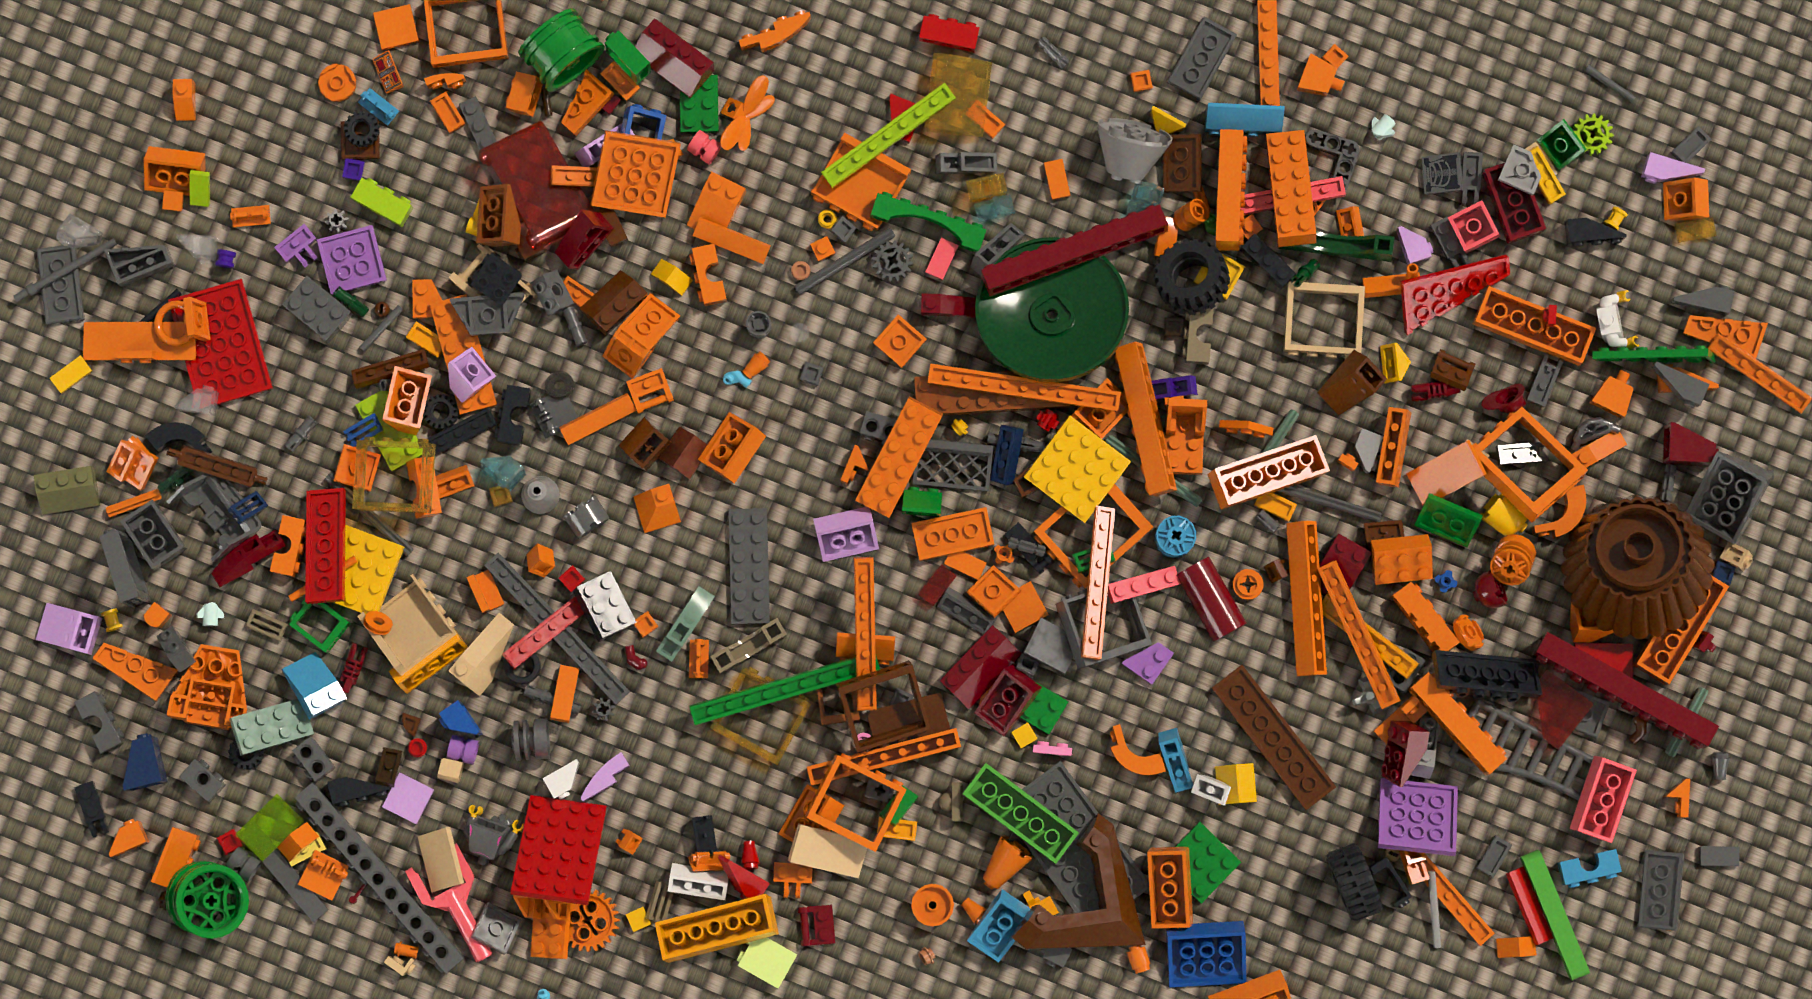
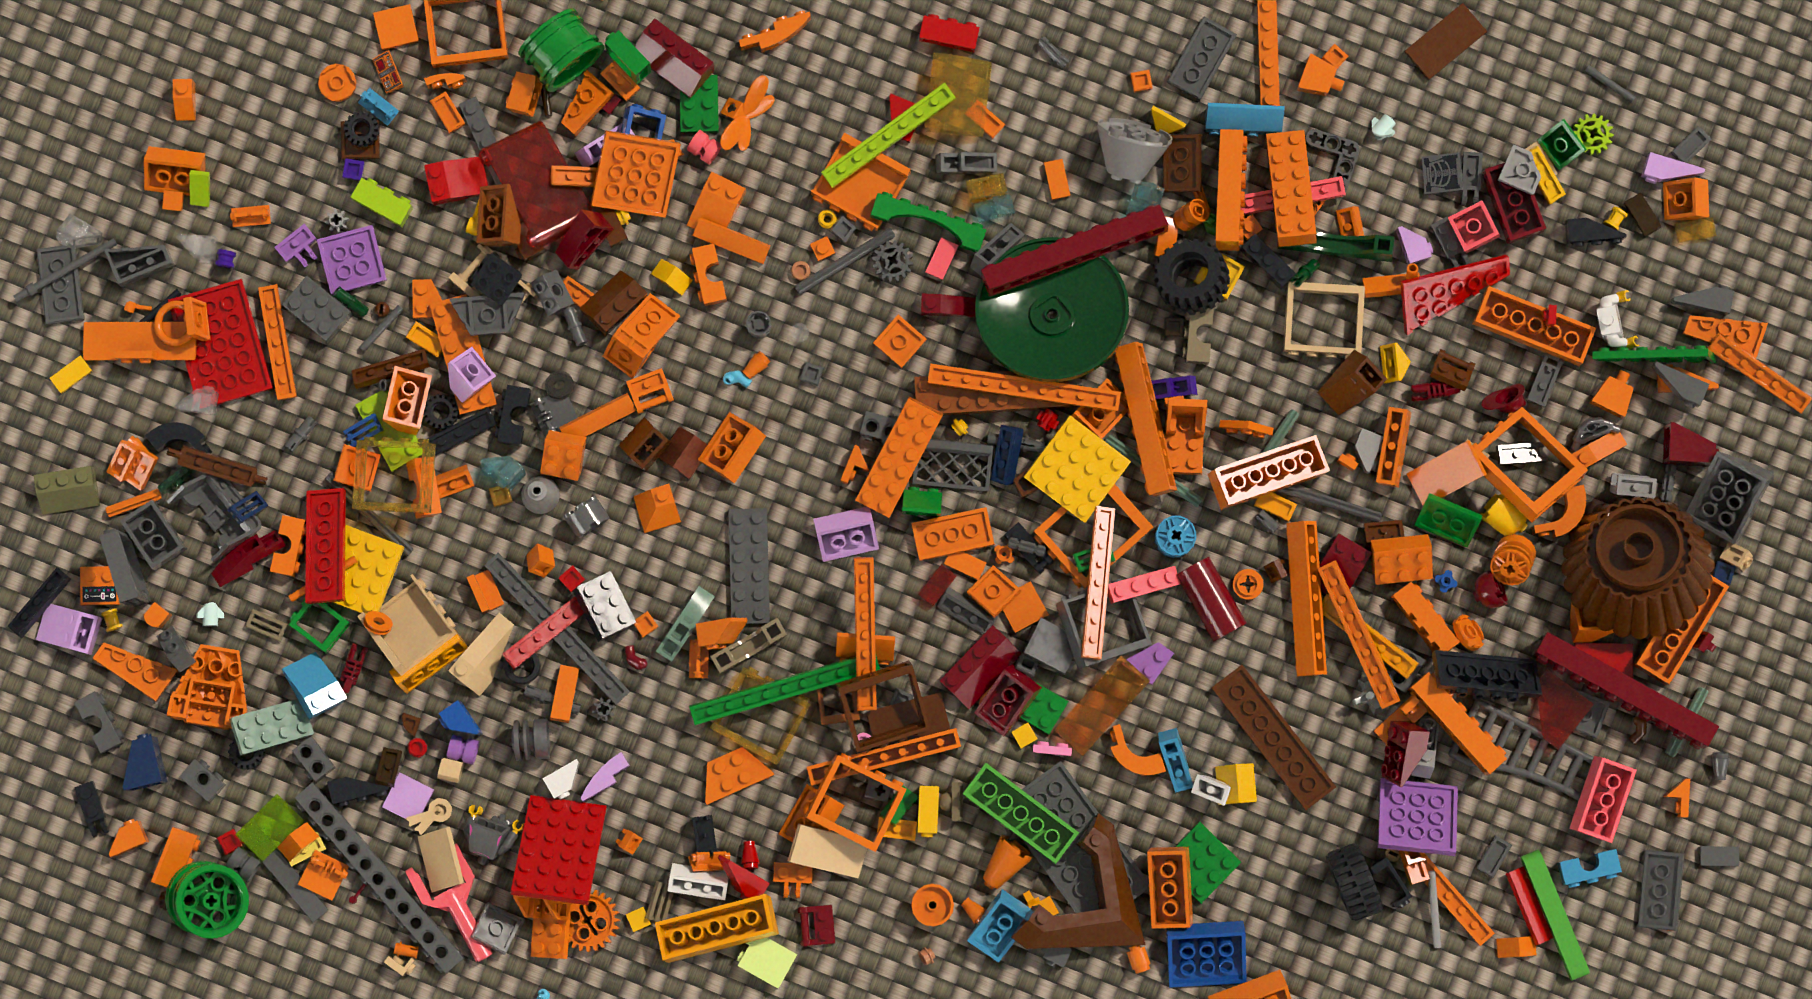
(39, 602): none -> black tile
(97, 587): none -> orange plate
(130, 307): none -> orange hand
(277, 342): none -> orange plate
(438, 811): none -> tan piece
(455, 179): none -> red slope
(563, 455): none -> orange brick
(623, 217): none -> yellow plate
(719, 632): none -> orange slope
(733, 773): none -> orange wing
(928, 810): none -> yellow window
(1102, 705): none -> clear orange windscreen
(1445, 41): none -> reddish brown tile
(1633, 485): none -> light grey panel
(1643, 214): none -> dark brown slope

